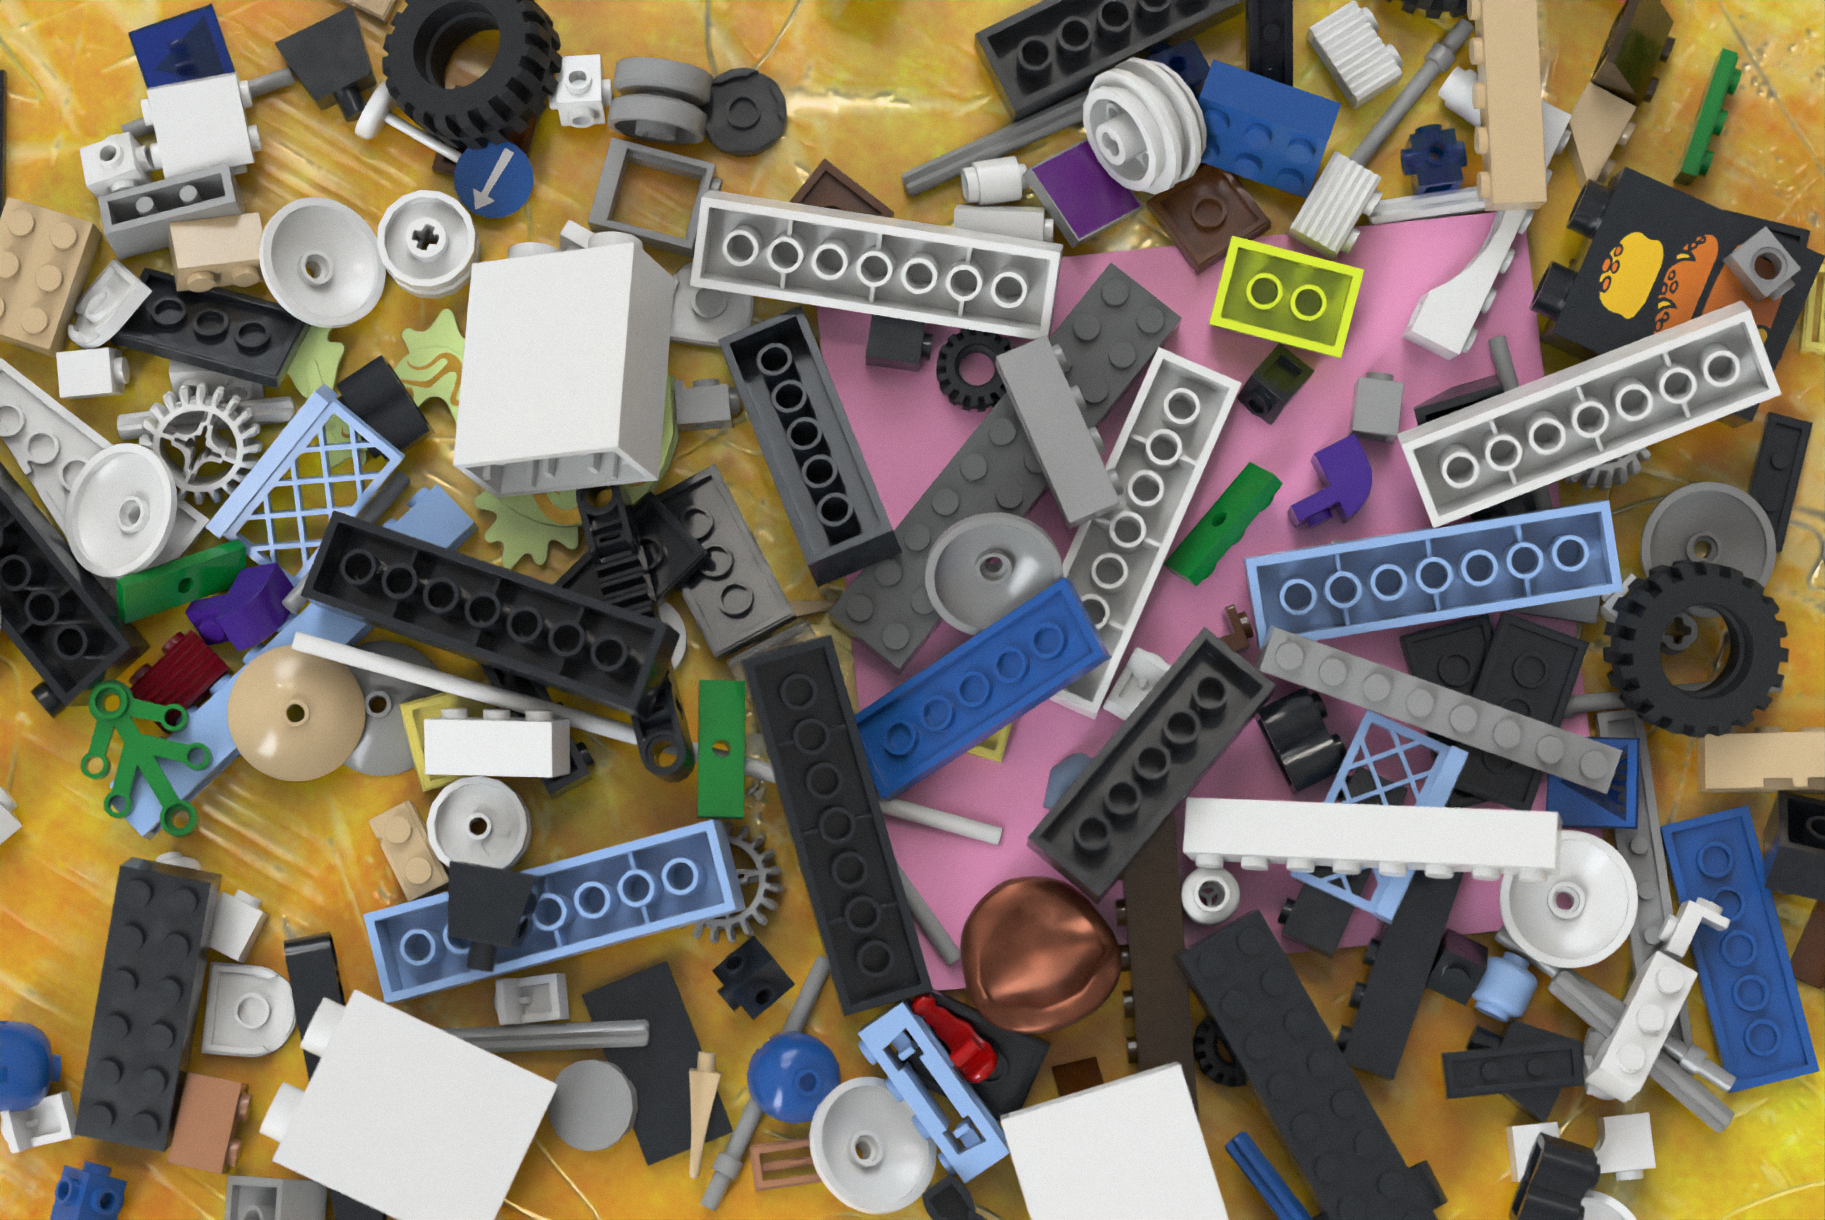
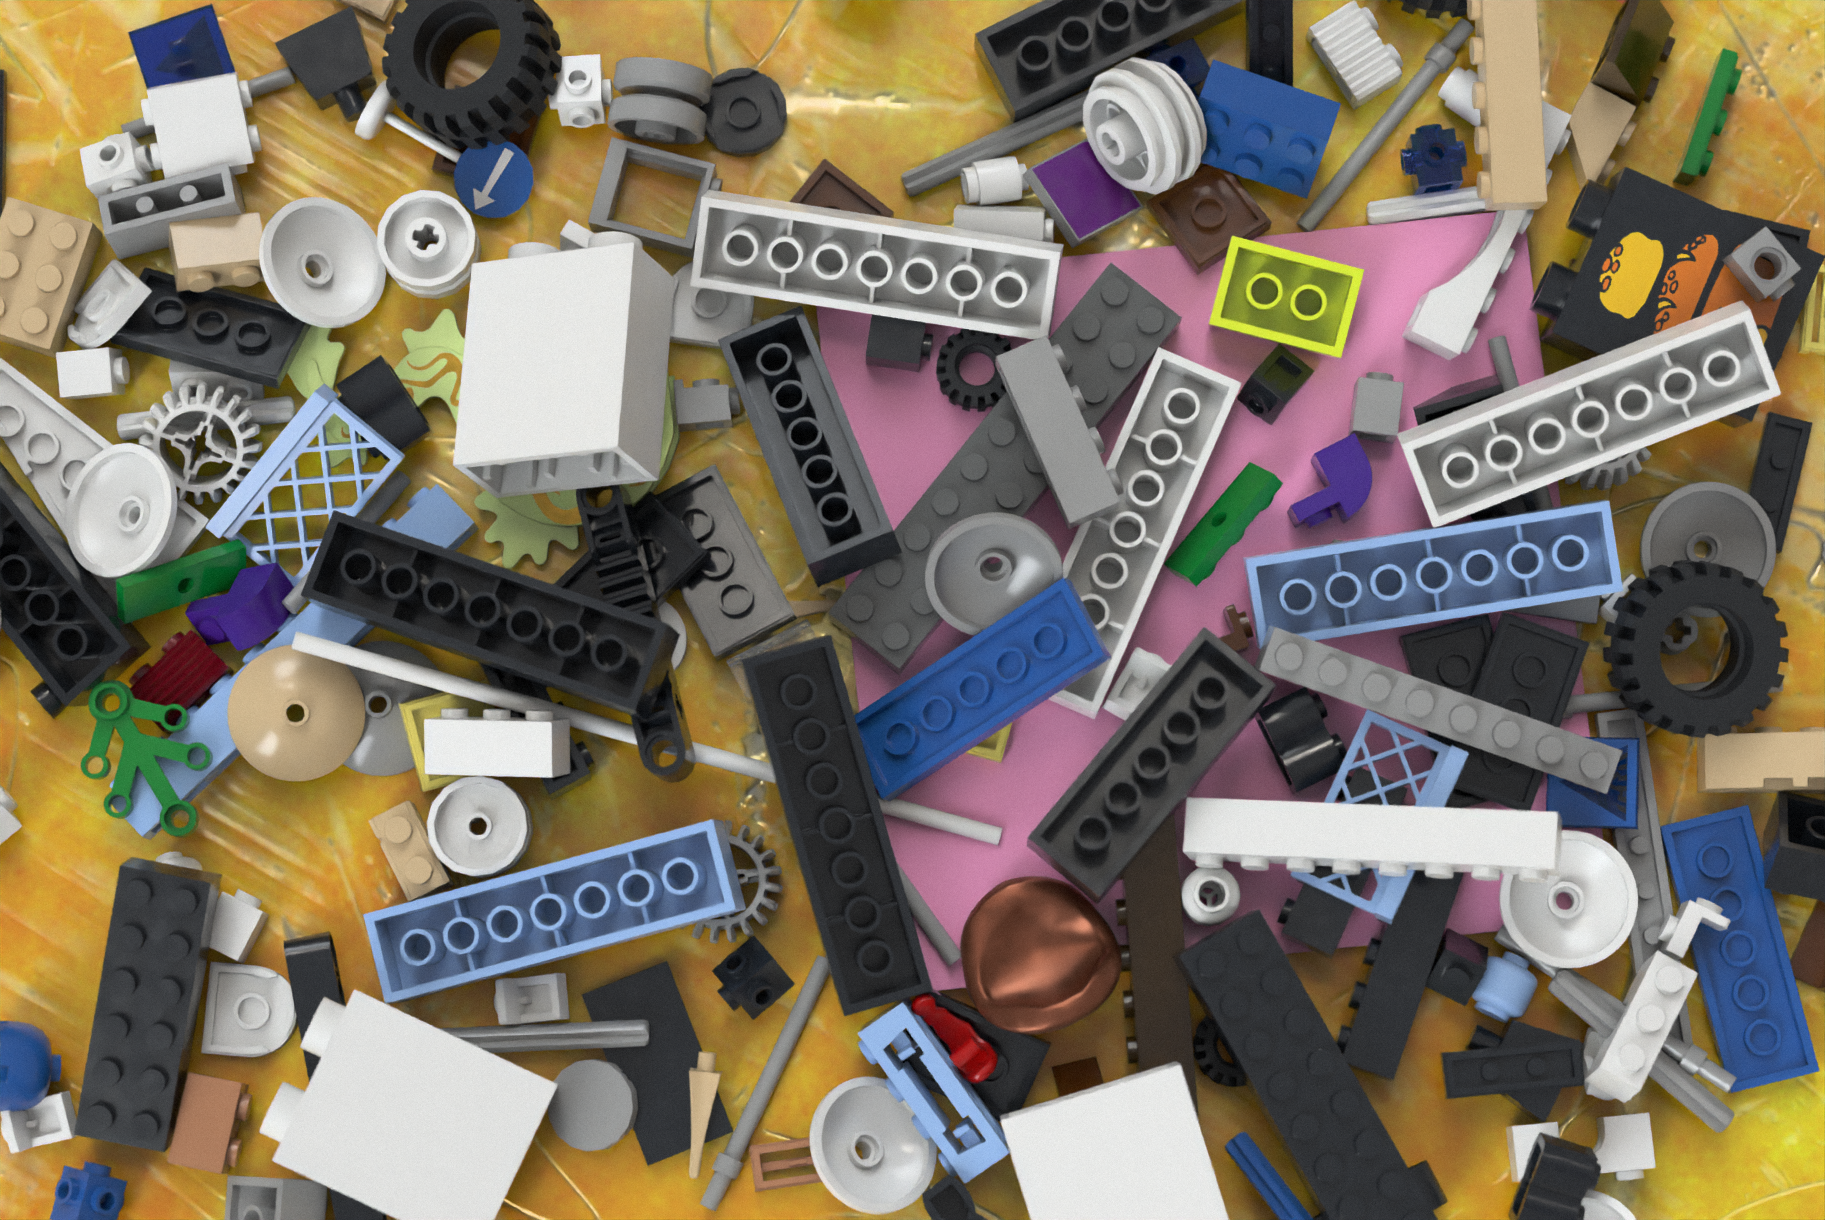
(490, 909): black torso -> none
(723, 722): green tile -> none
(792, 1076): blue cylinder -> none
(1063, 776): sand blue arm -> none
(1335, 205): white brick -> none

